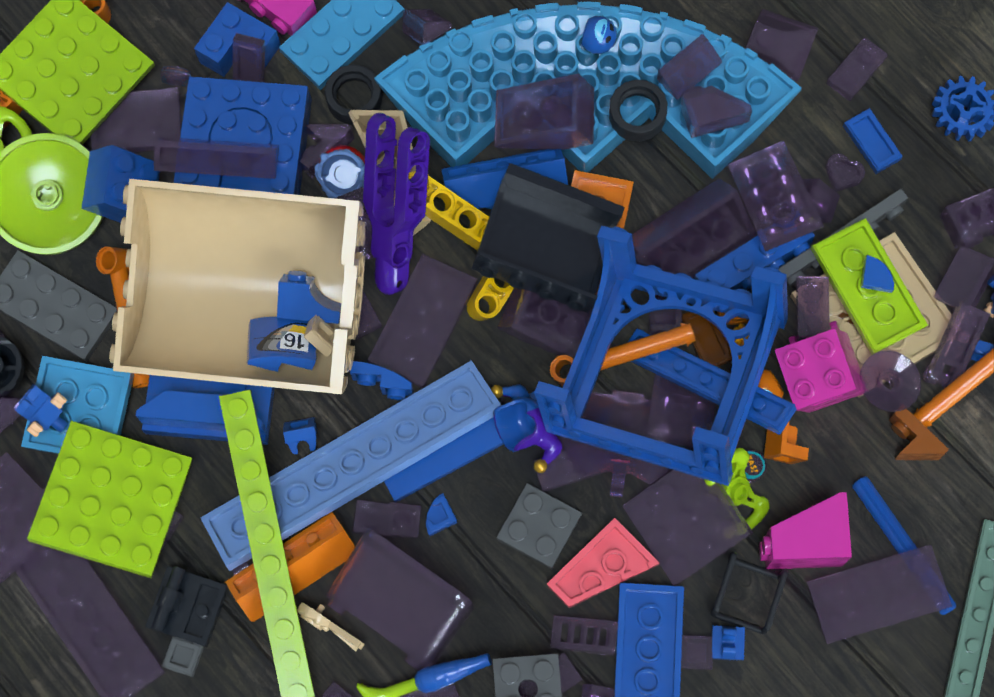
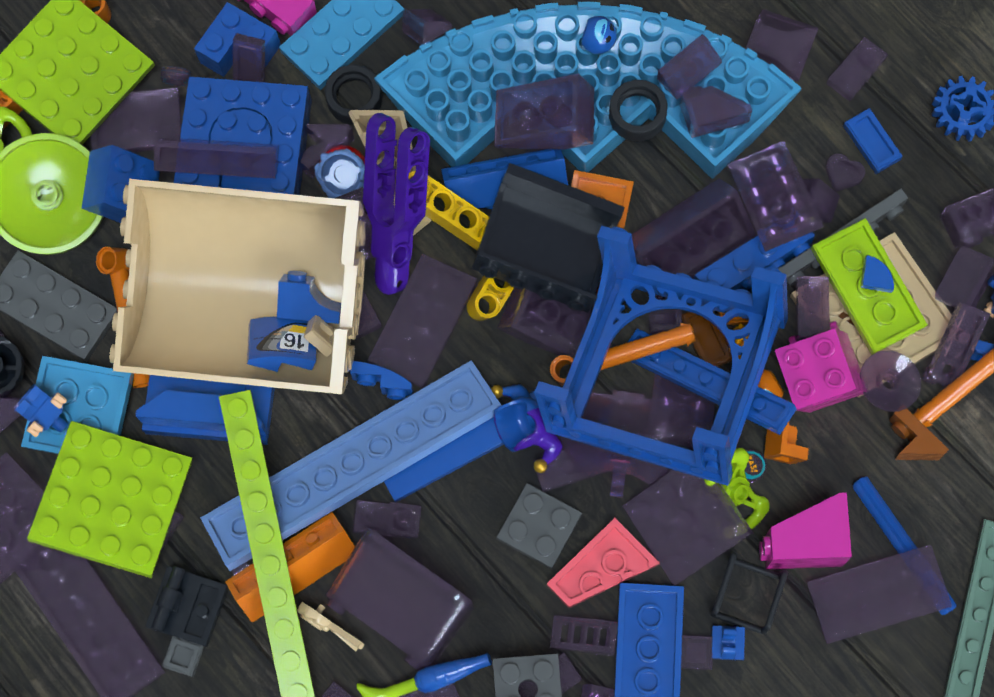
(298, 431): blue tile -> none
(439, 516): blue tile -> none

